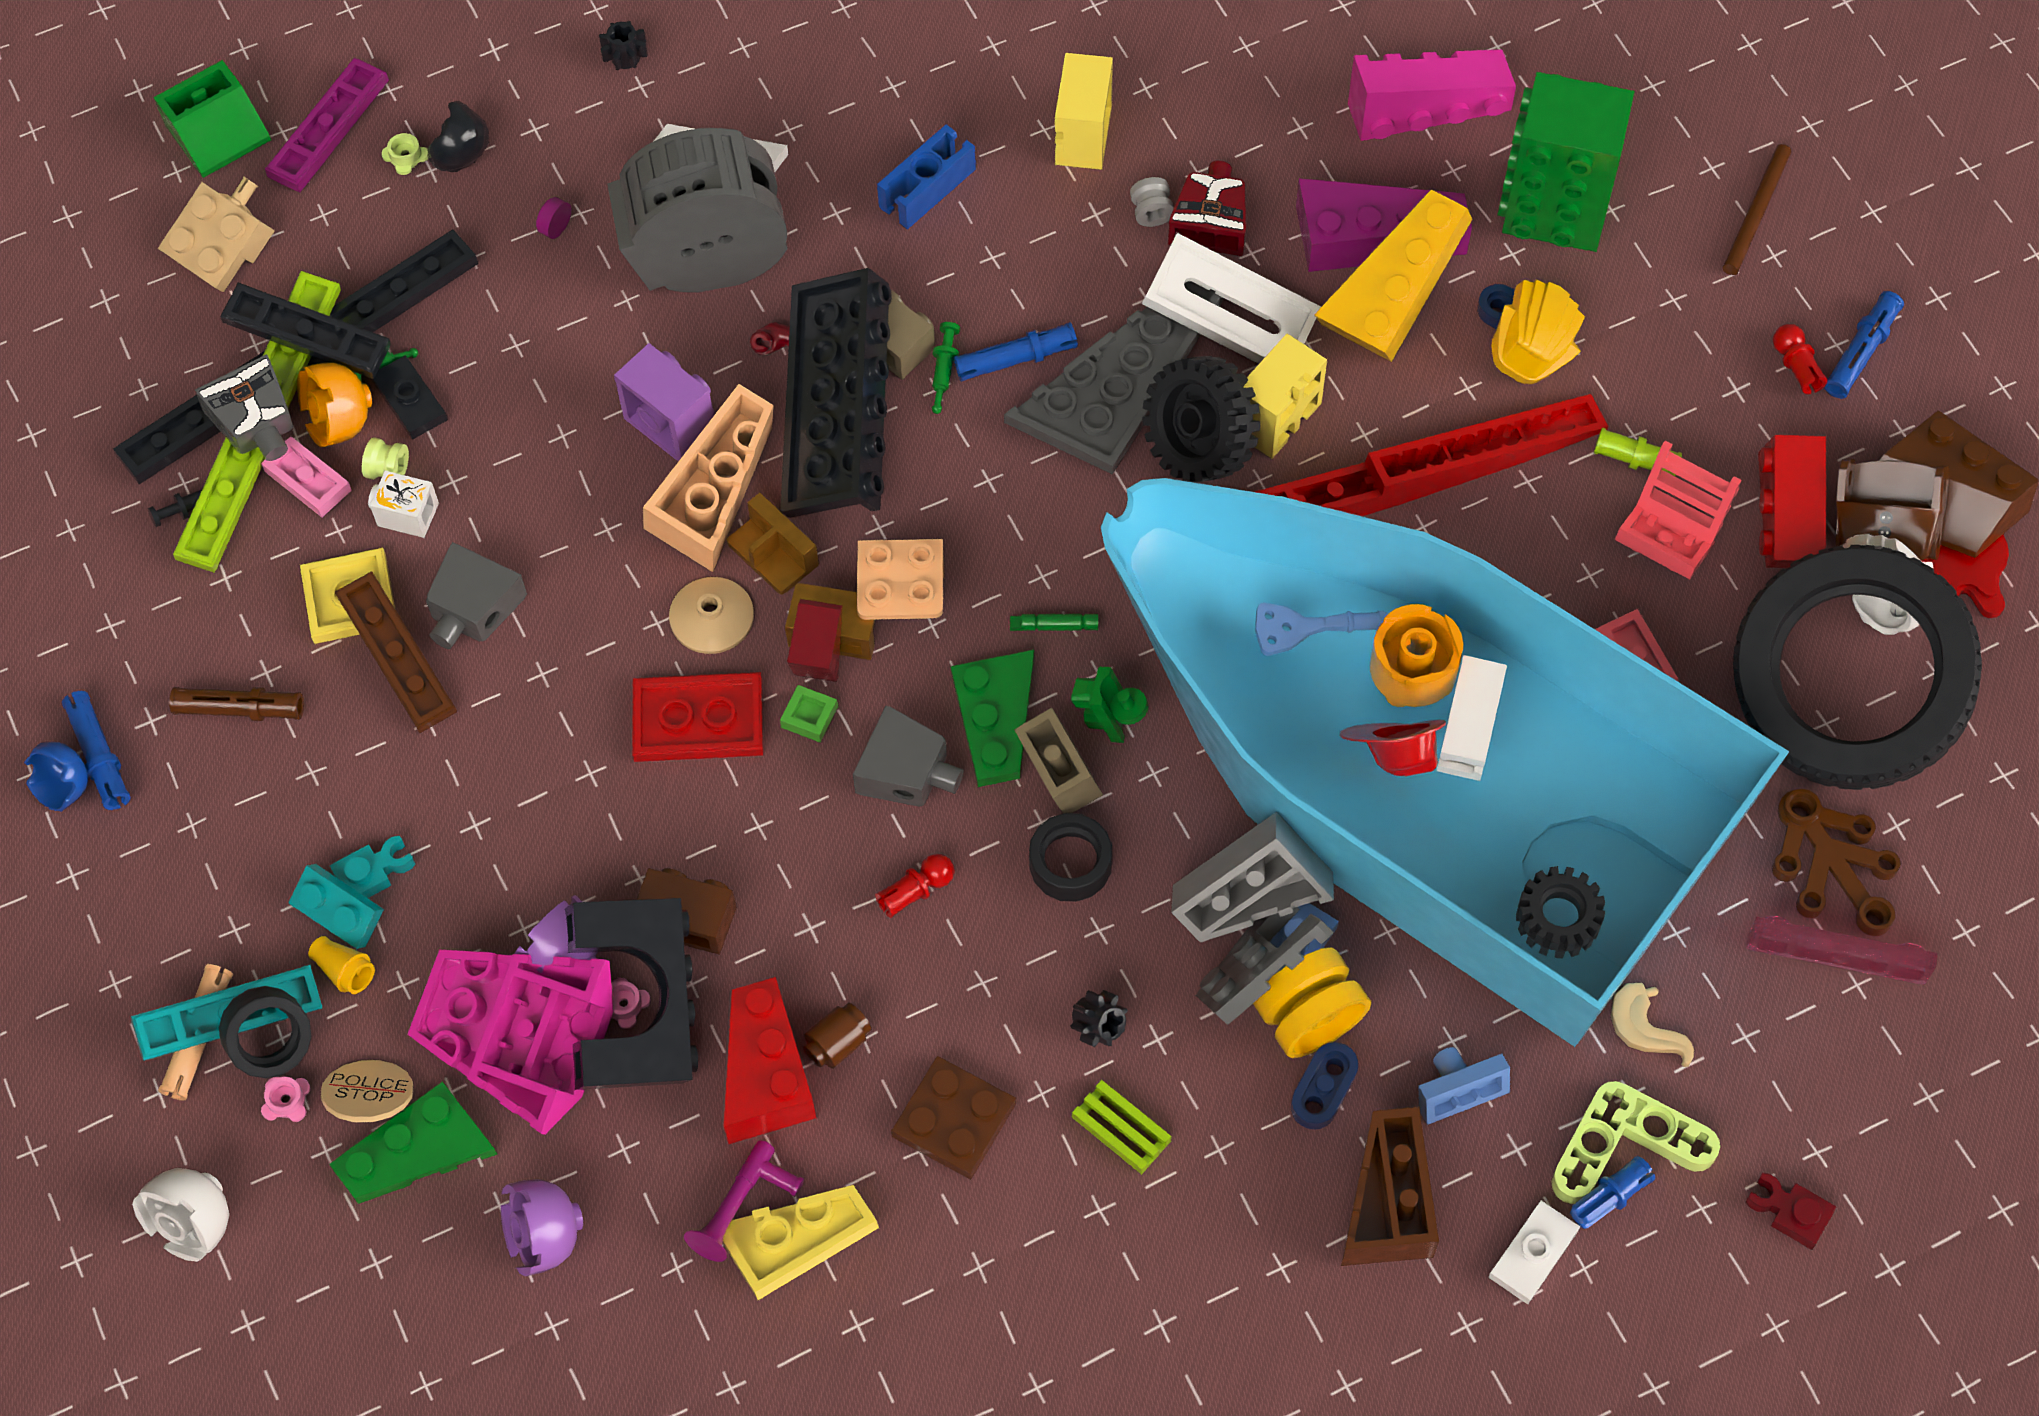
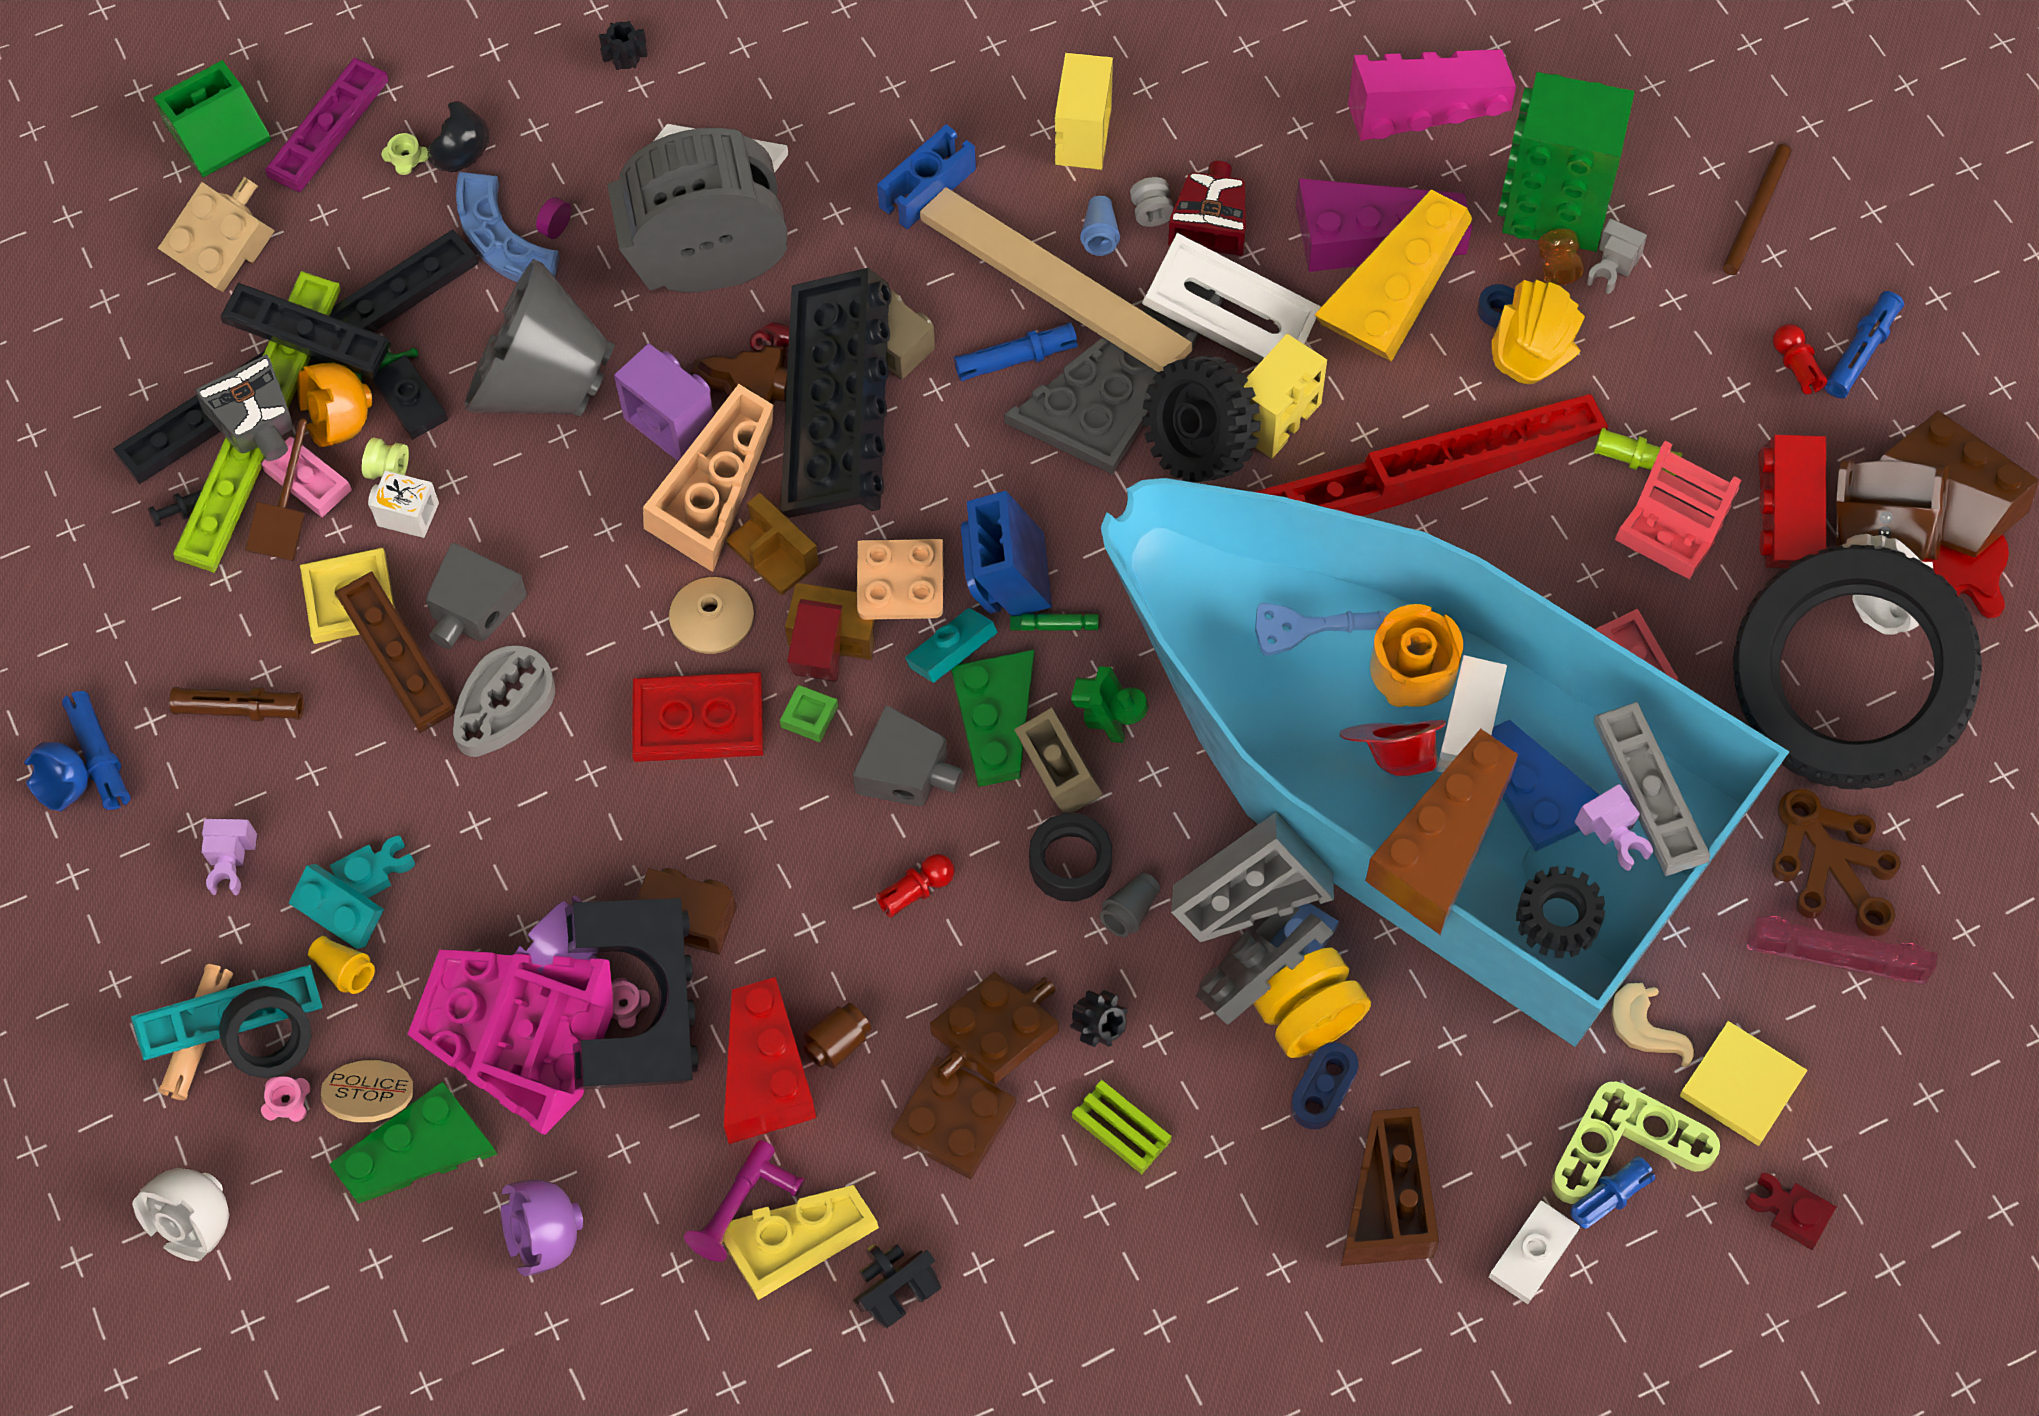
(225, 848): none -> lavender piece
(276, 528): none -> reddish brown piece
(487, 683): none -> light grey piece
(488, 232): none -> medium blue tile
(542, 354): none -> dark grey cone
(756, 370): none -> reddish brown rock
(879, 1297): none -> black hips
(944, 355): green piece -> none
(951, 645): none -> teal plate
(993, 1028): none -> reddish brown plate
(1005, 556): none -> blue brick
(1055, 281): none -> tan tile
(1100, 227): none -> medium blue cone
(1129, 905): none -> dark grey cone
(1438, 840): none -> dark orange wedge
(1461, 1085): medium blue tile -> none
(1541, 790): none -> blue wing
(1560, 255): none -> clear orange wheel
(1611, 819): none -> lavender piece
(1621, 252): none -> light grey piece
(1651, 789): none -> light grey plate
(1743, 1083): none -> light yellow tile

